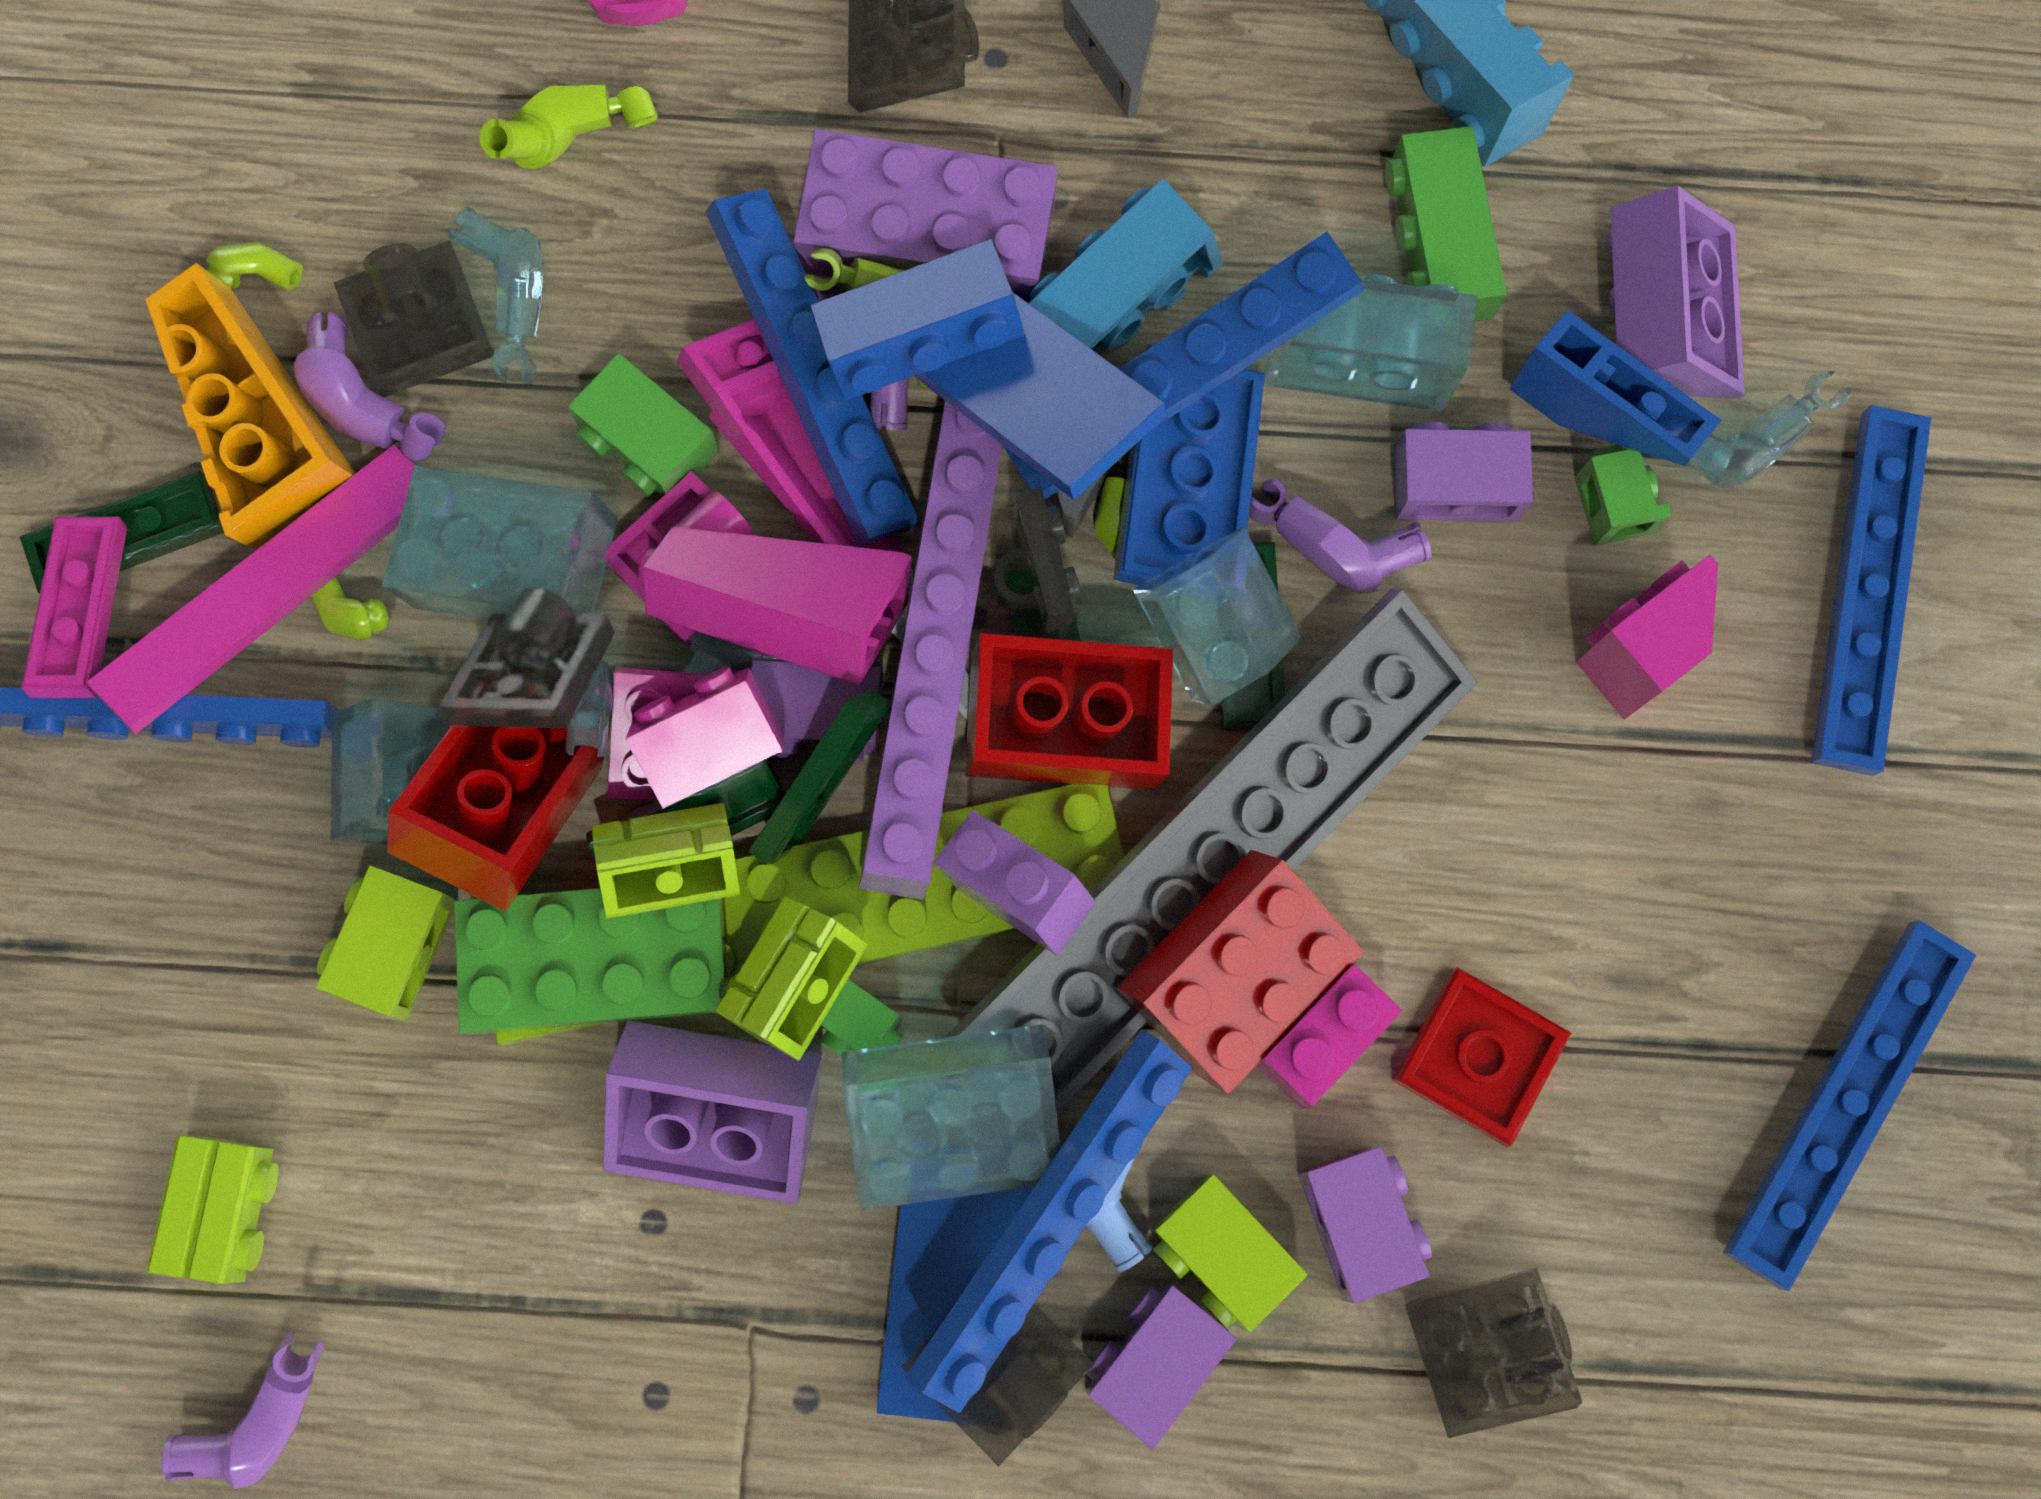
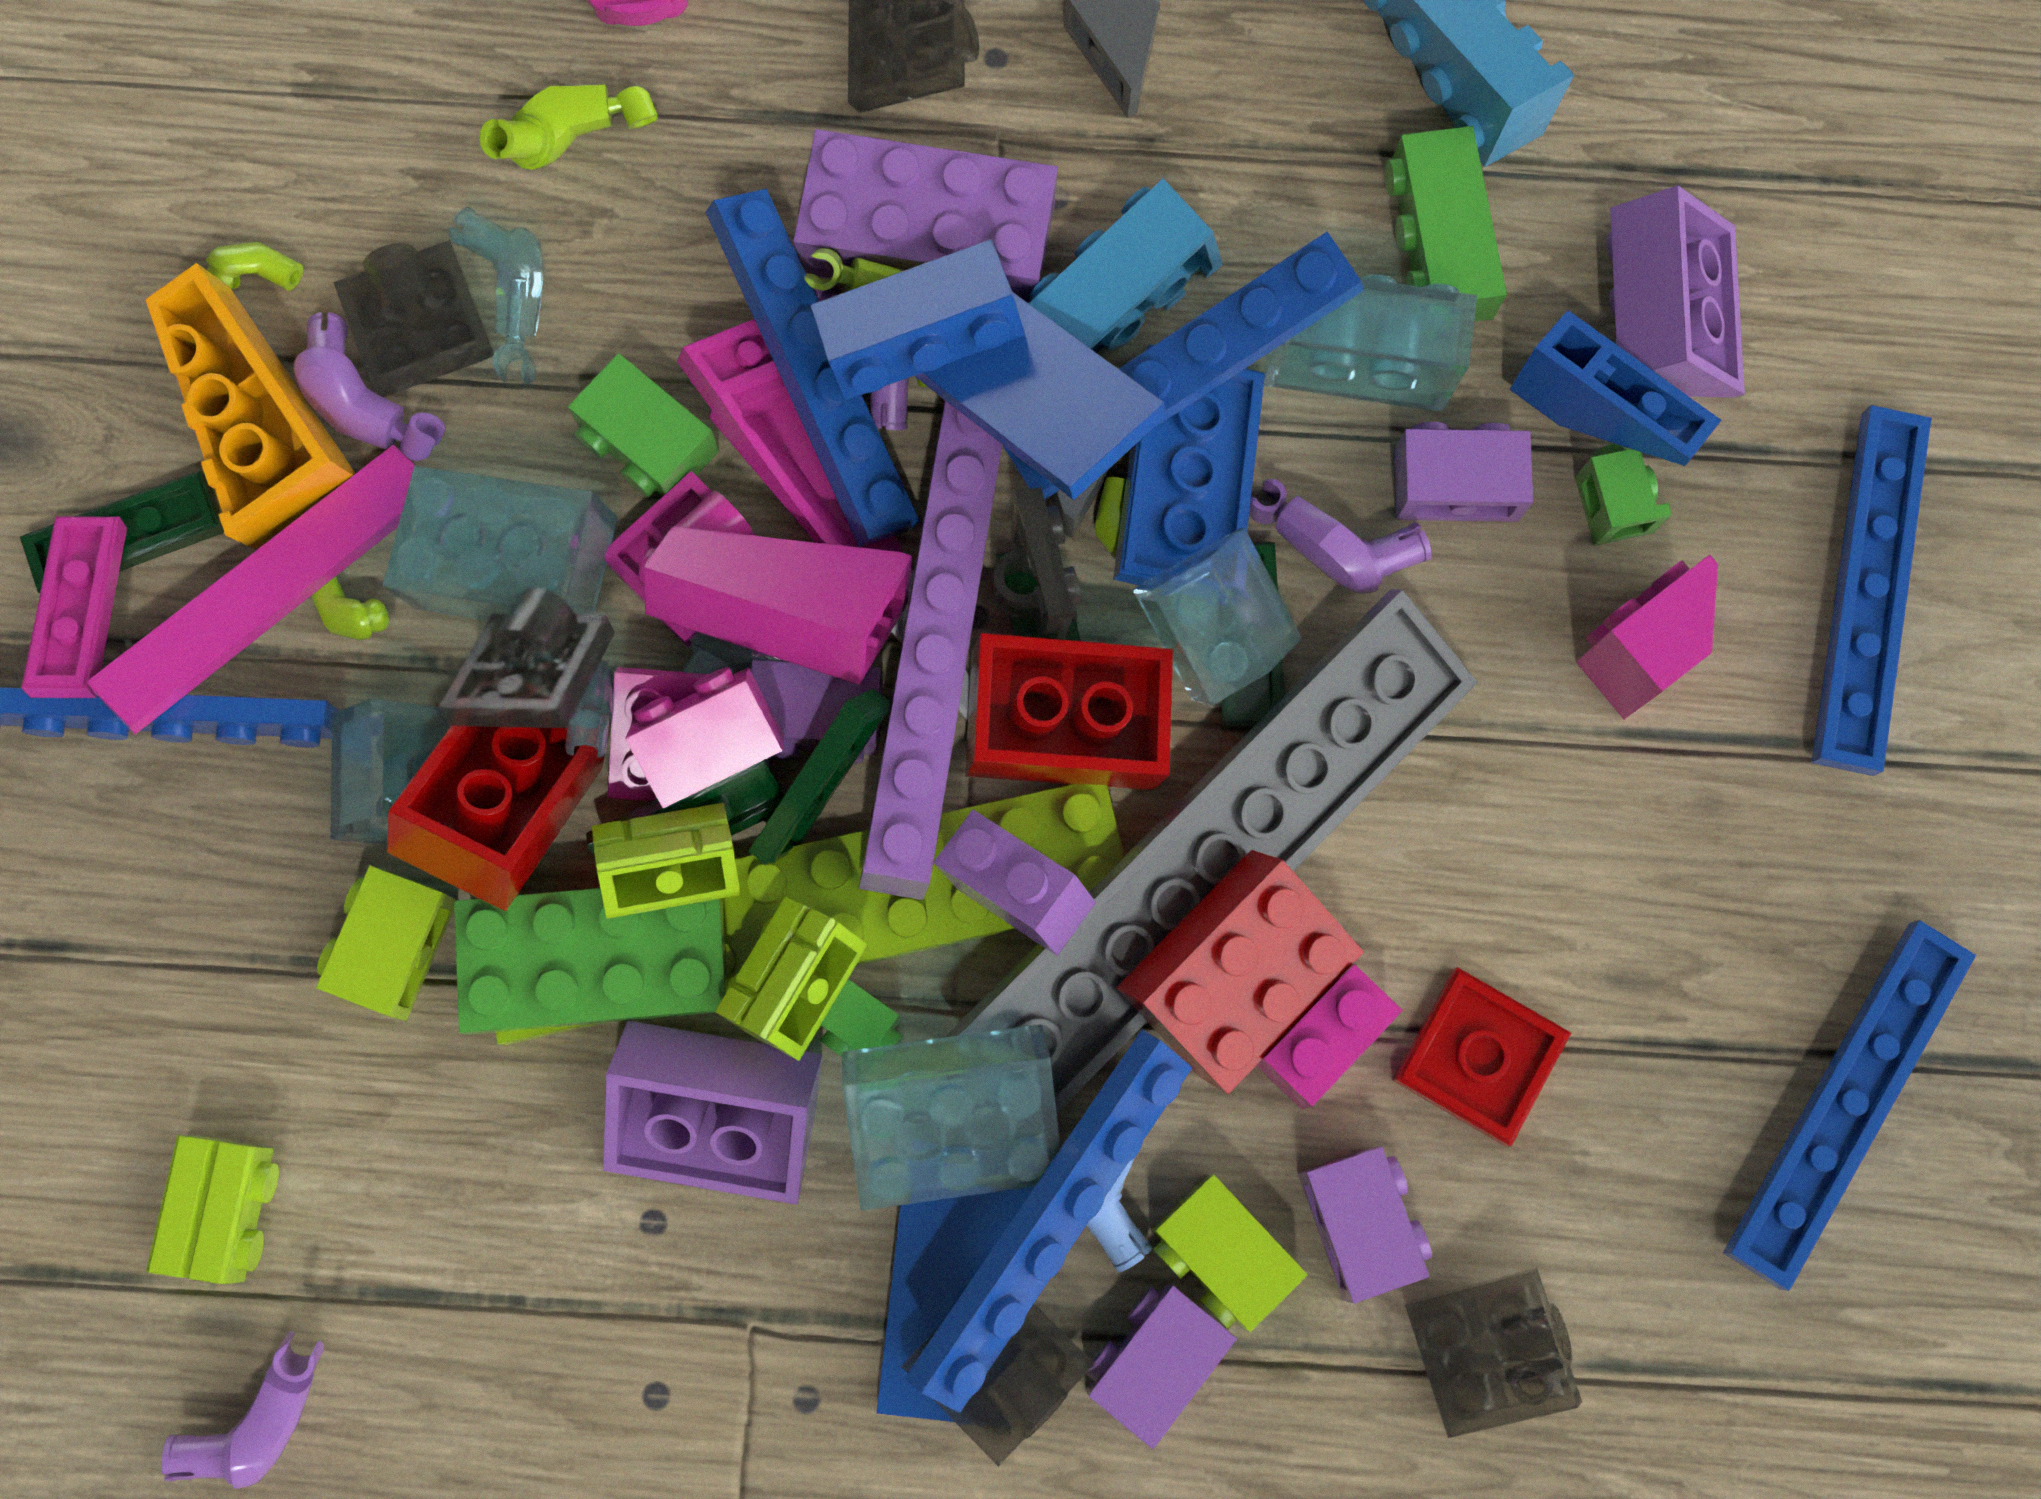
(1766, 439): clear light blue arm -> none

